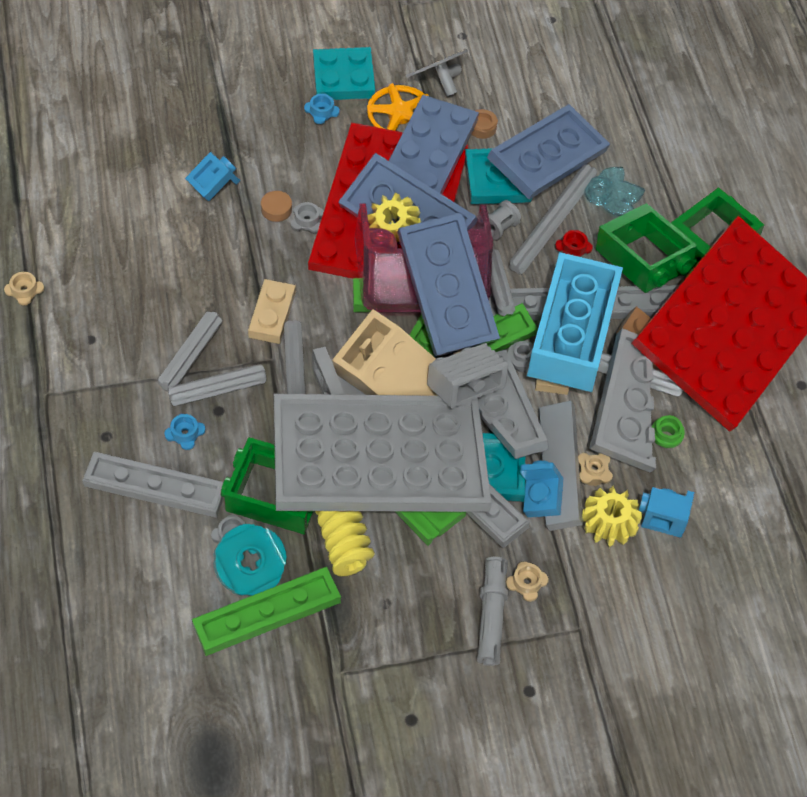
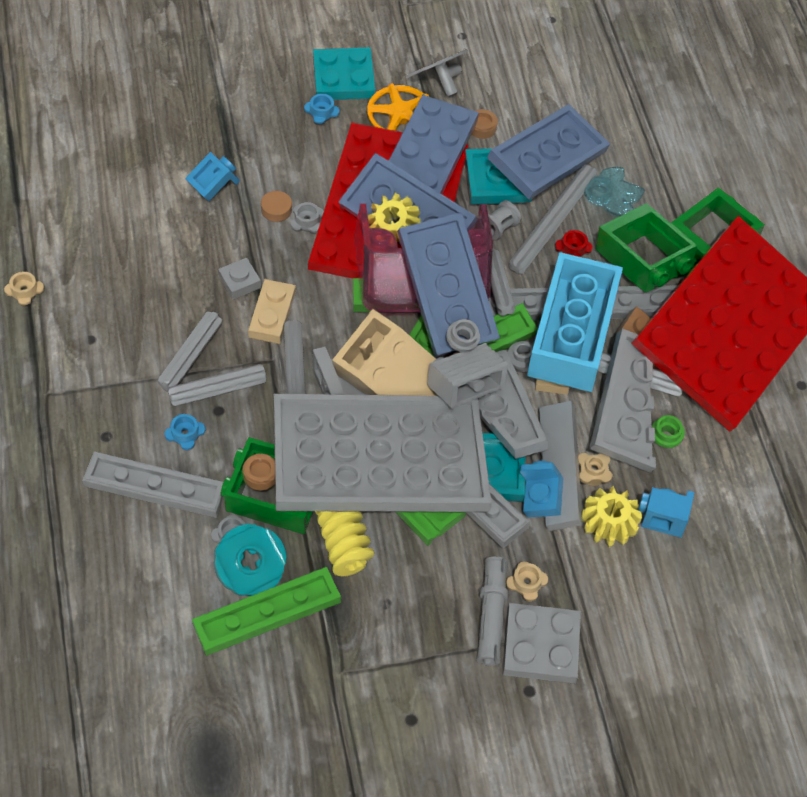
(239, 278): none -> light grey plate
(259, 471): none -> medium nougat tile
(466, 328): none -> light grey plate
(542, 643): none -> light grey plate

